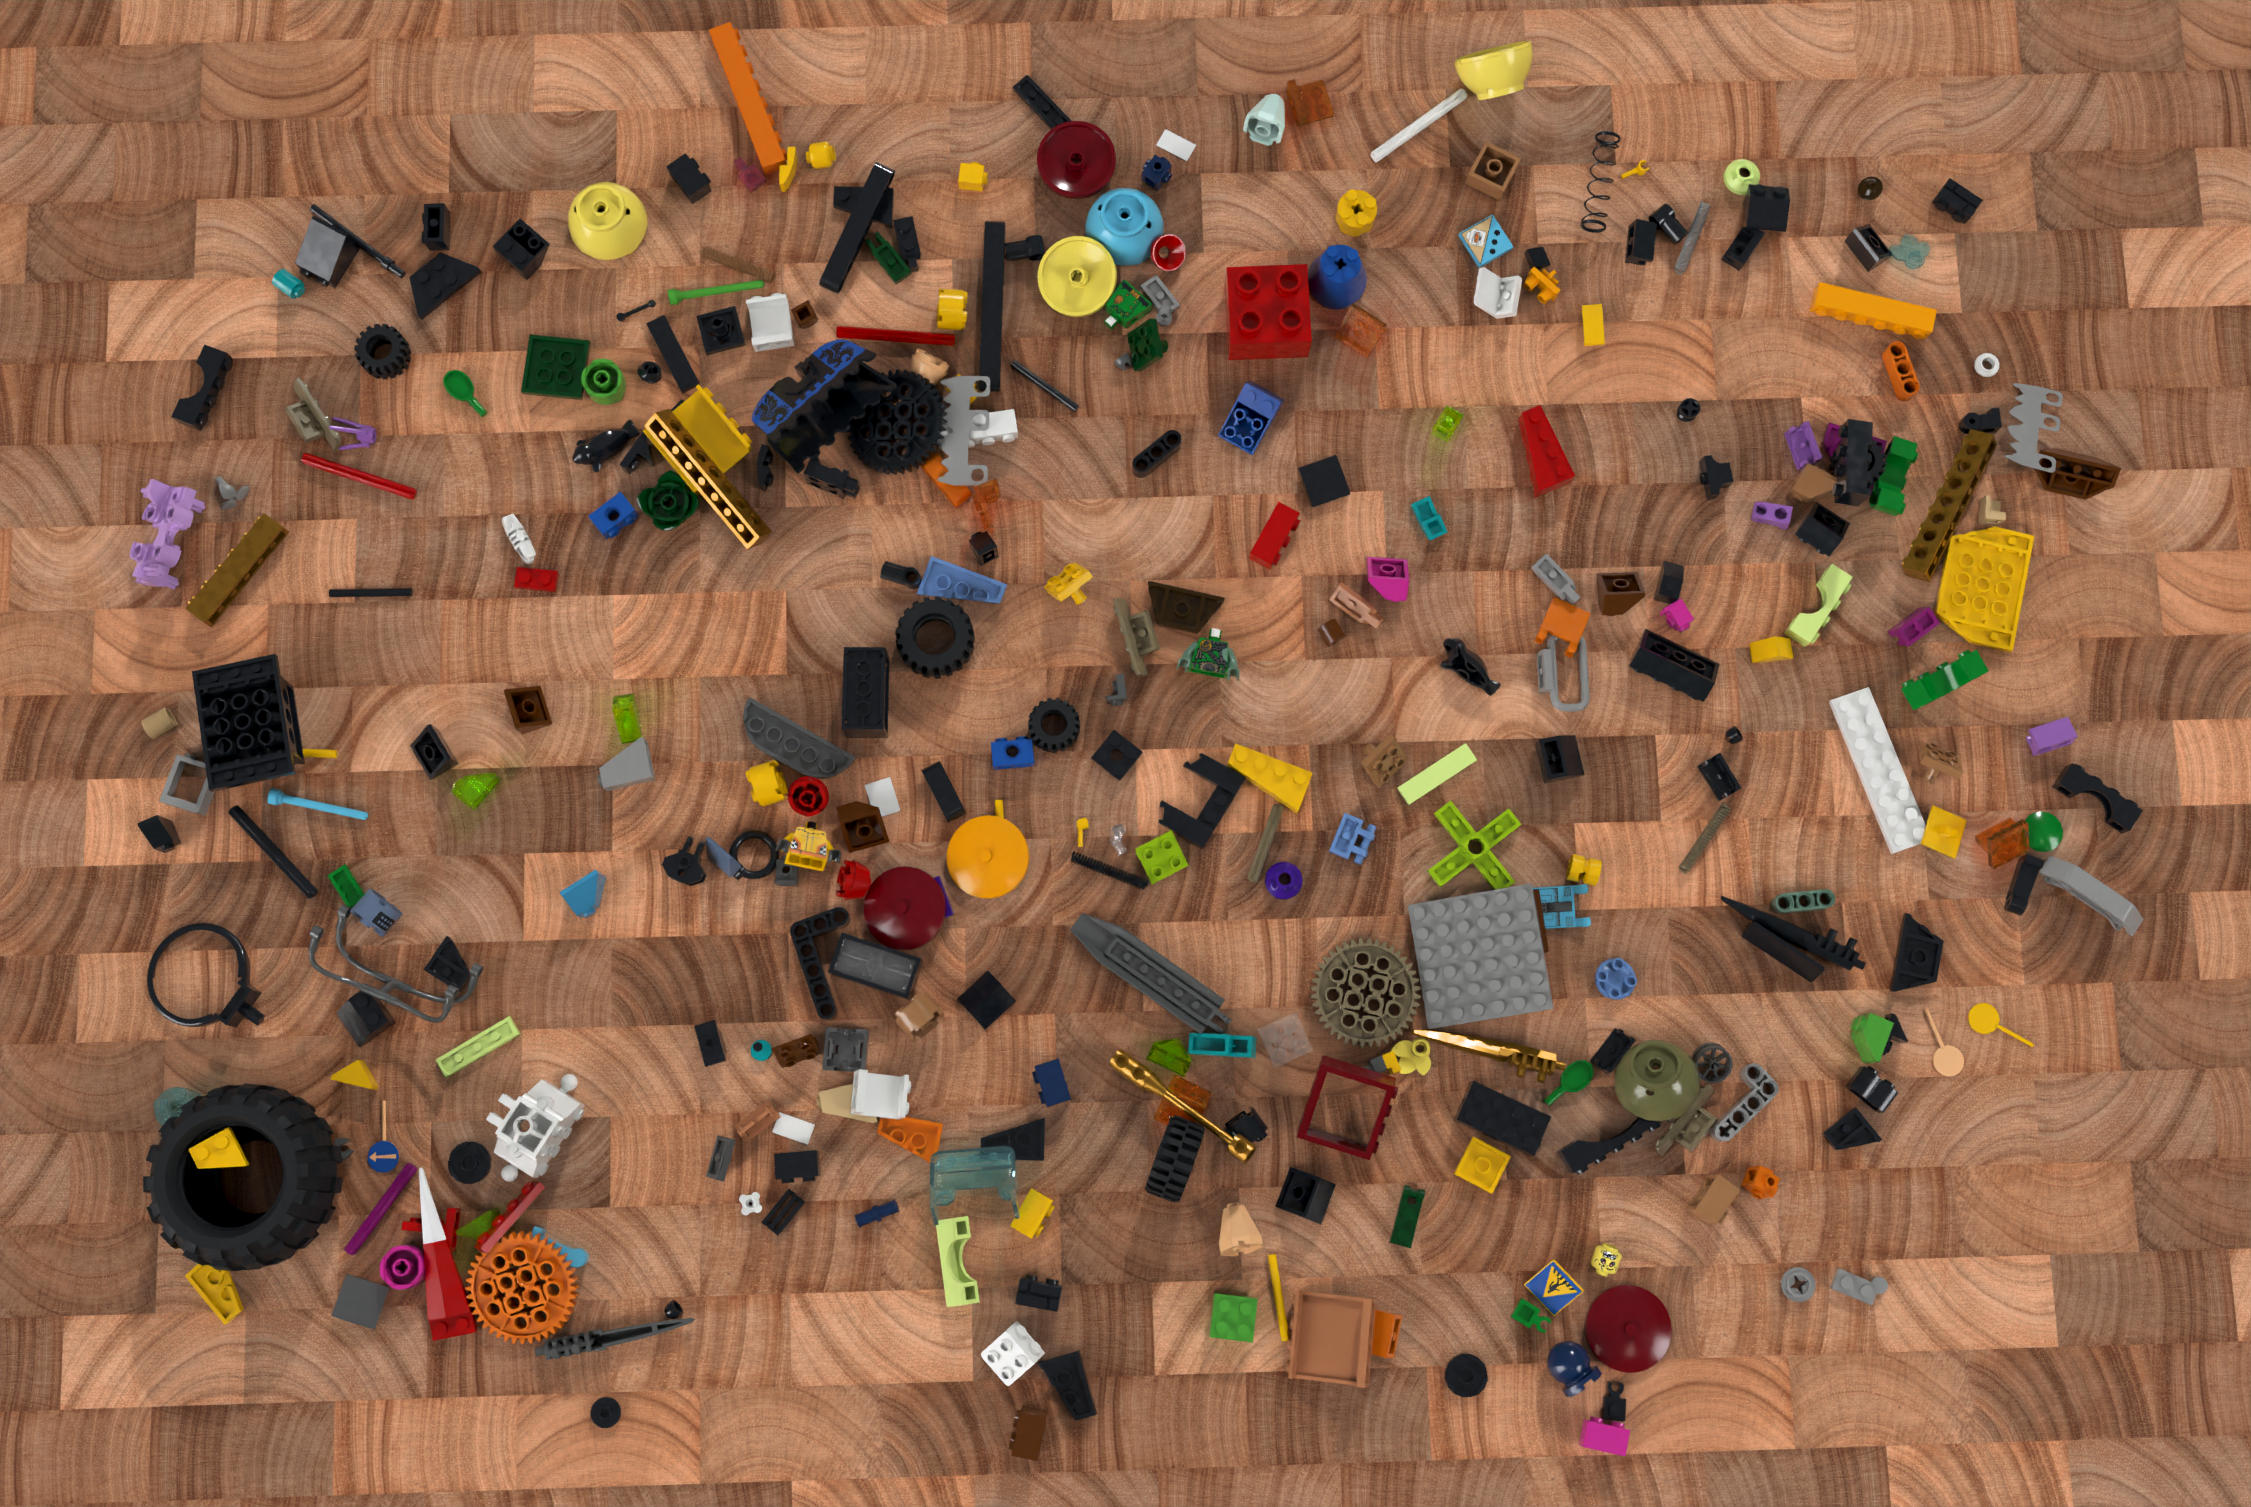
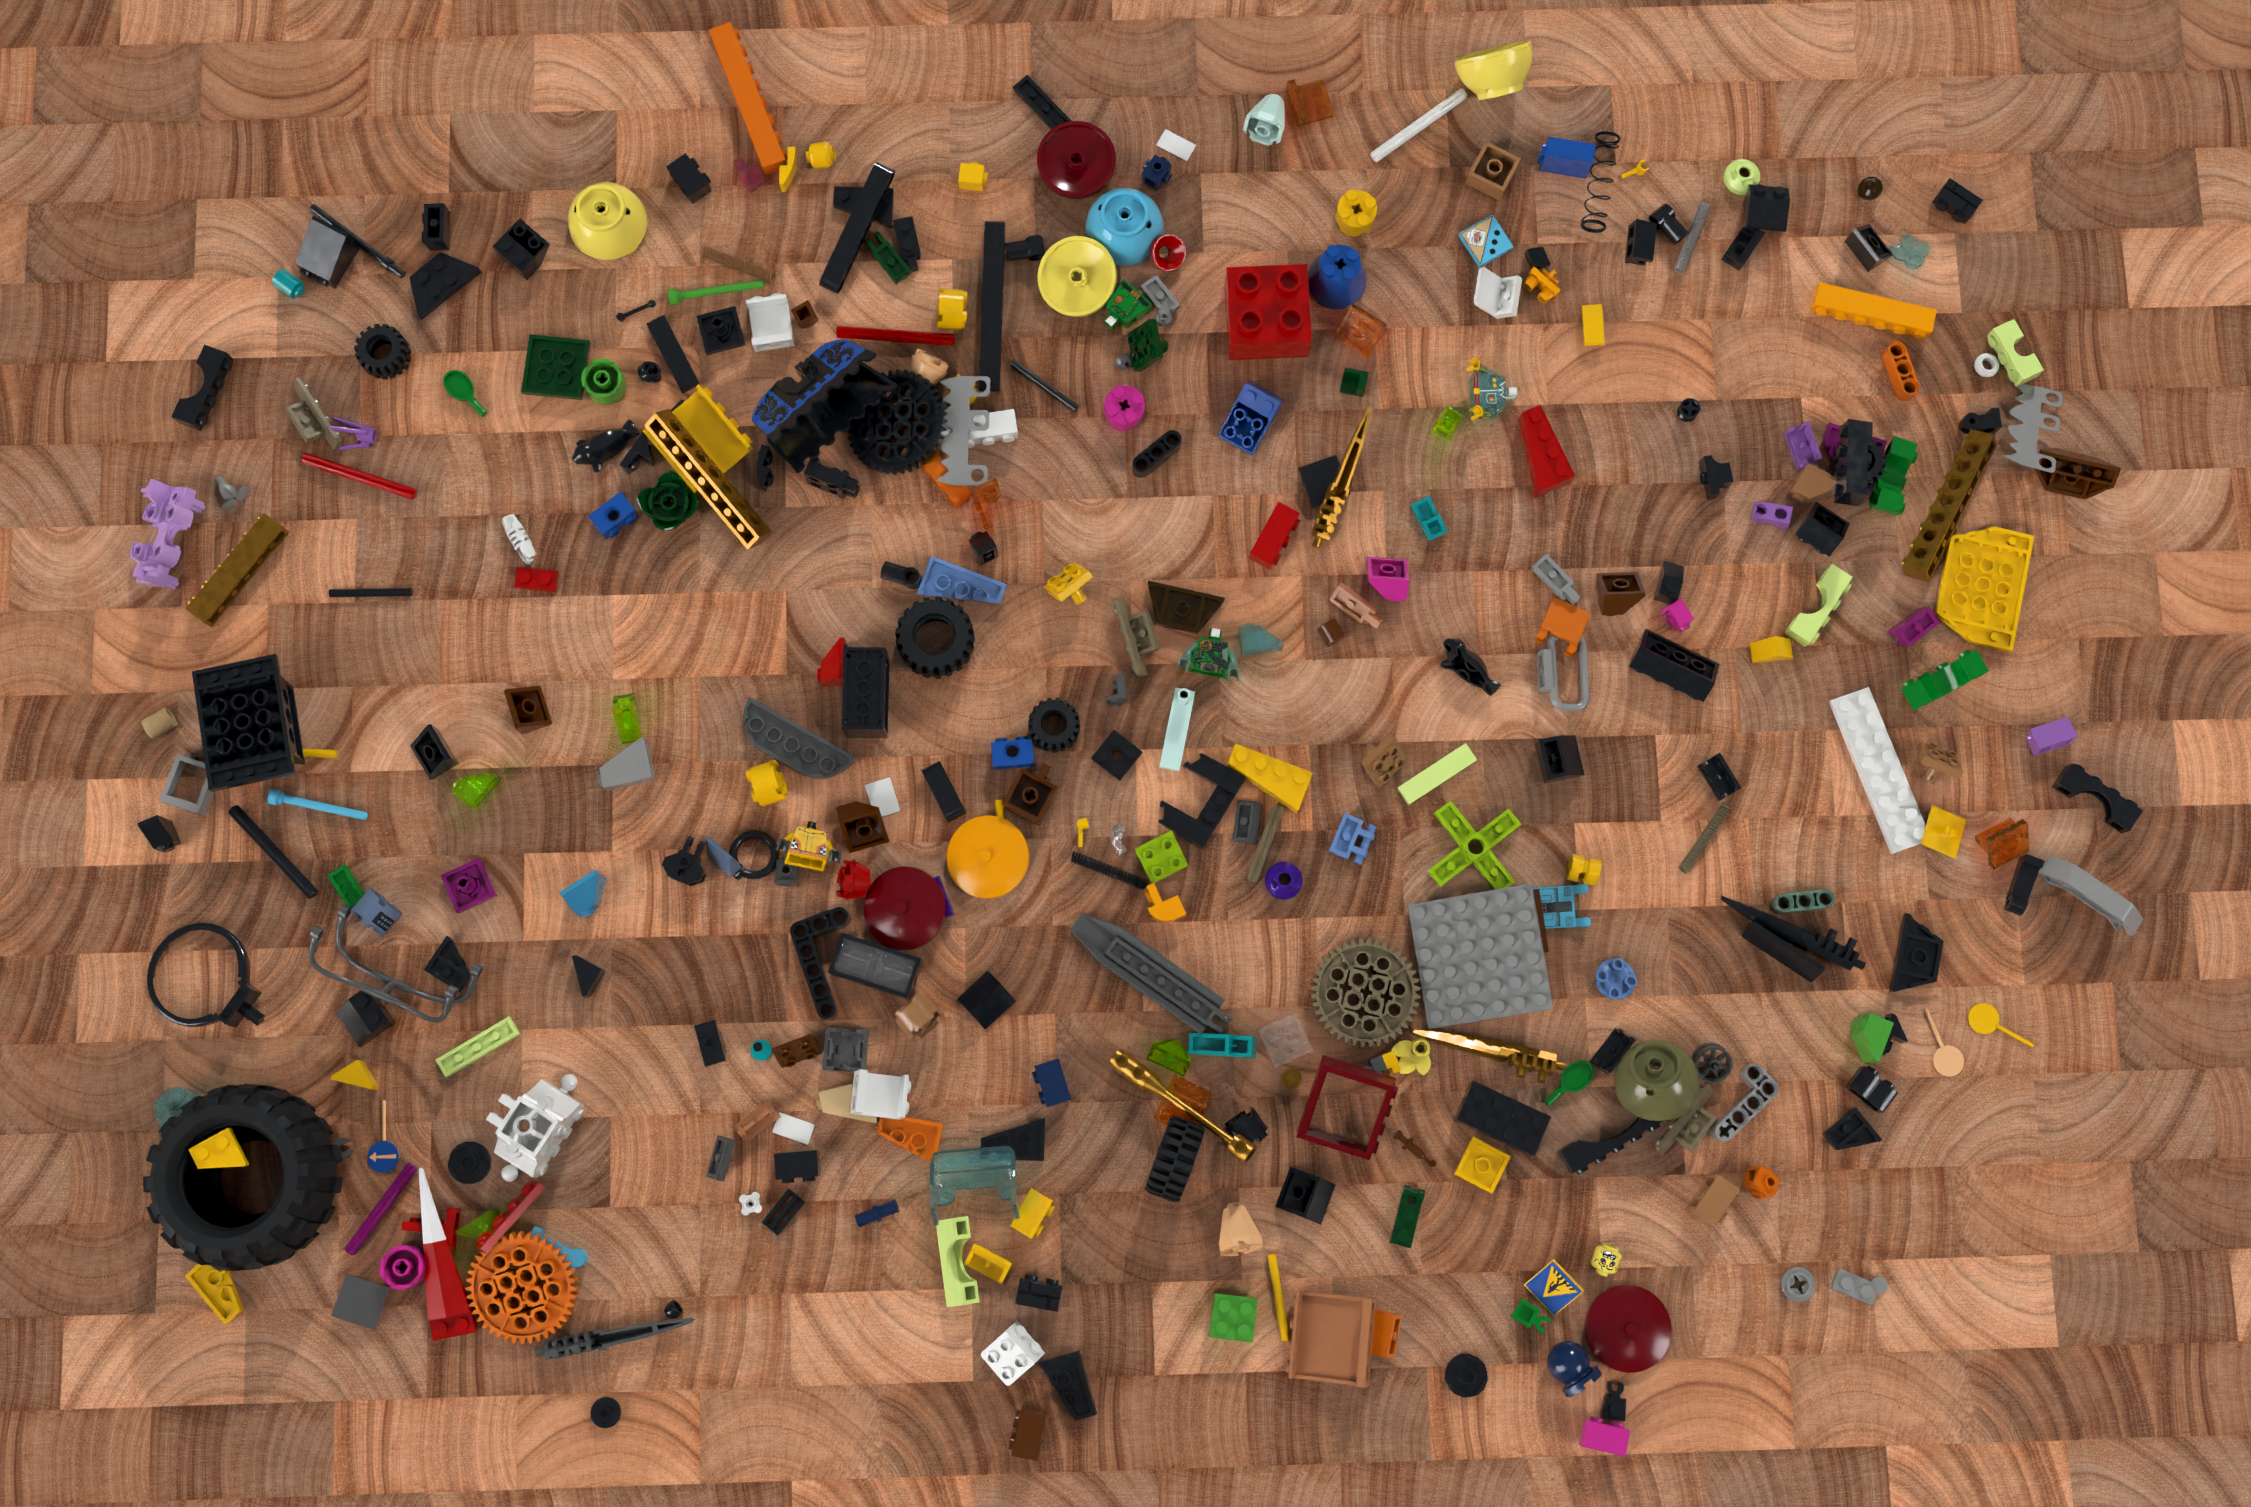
(456, 880): none -> magenta plate
(588, 975): none -> black slope
(808, 796): red cone -> none
(832, 665): none -> red slope
(988, 1263): none -> yellow hinge
(1028, 783): none -> reddish brown hinge
(1117, 399): none -> dark pink brick
(1165, 911): none -> light orange brick
(1177, 729): none -> light aqua piece
(1247, 822): none -> dark grey slope
(1257, 640): none -> clear light blue slope
(1291, 1078): none -> pearl gold plate
(1338, 489): none -> pearl gold piece
(1354, 382): none -> dark green panel
(1408, 1144): none -> reddish brown piece
(1487, 391): none -> clear light blue torso
(1566, 157): none -> blue brick
(1734, 734): black hinge -> none
(1990, 512): tan panel -> none
(2019, 368): none -> yellowish green arch
(2044, 831): green dish -> none

